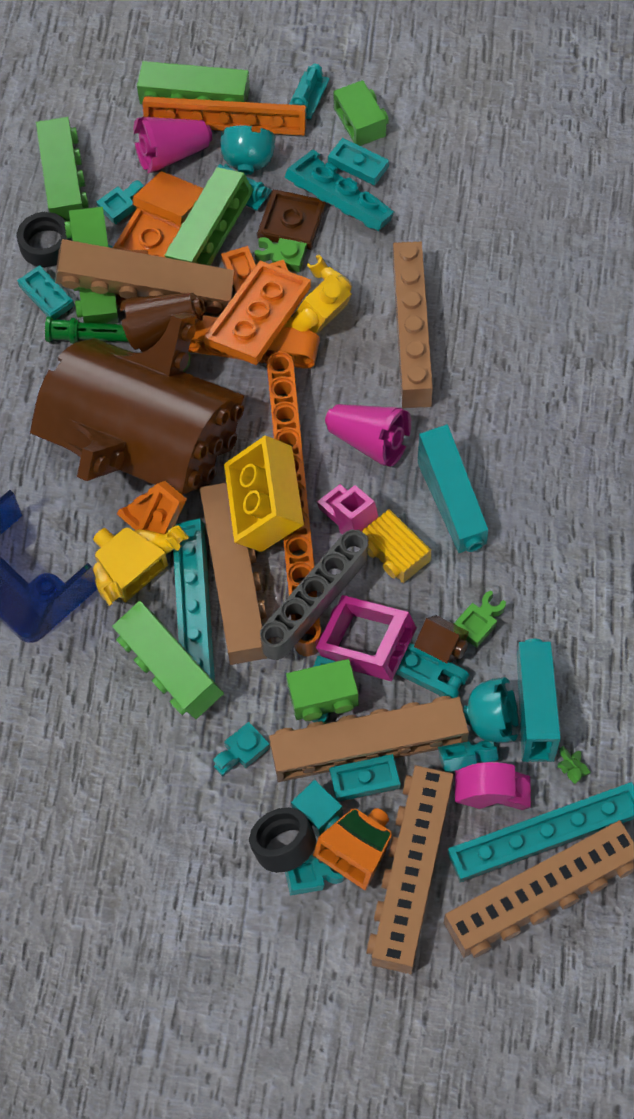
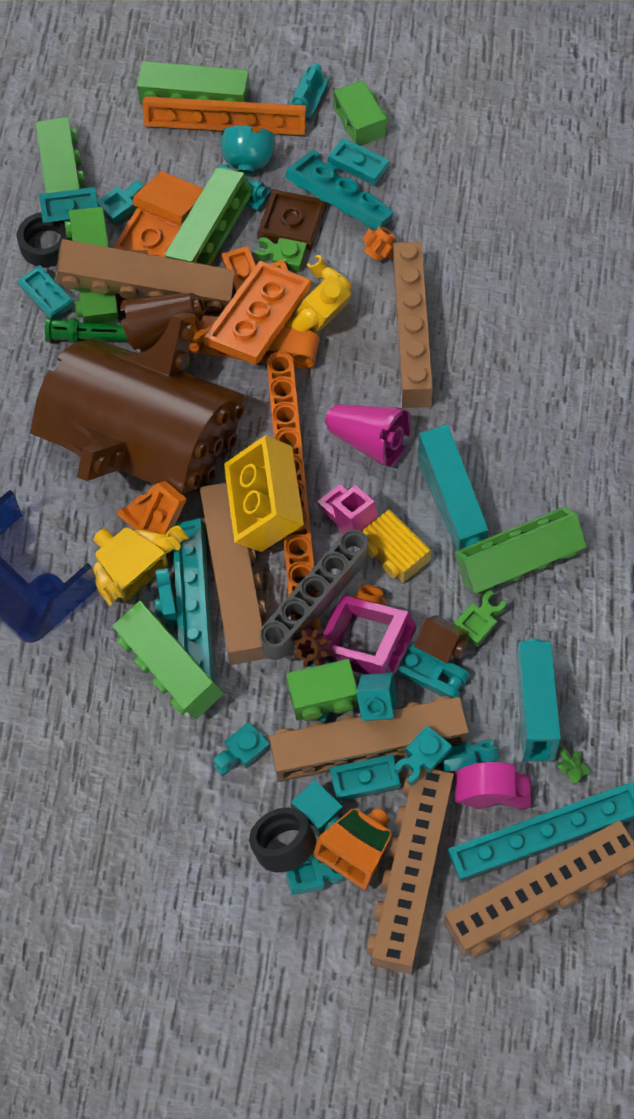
(56, 205): none -> teal plate
(165, 605): none -> teal plate
(169, 140): dark pink cone -> none
(313, 647): none -> reddish brown gear
(370, 594): none -> orange plate
(377, 696): none -> teal brick
(379, 243): none -> orange gear
(425, 752): none -> teal plate
(492, 711): teal cylinder -> none
(520, 550): none -> bright green brick

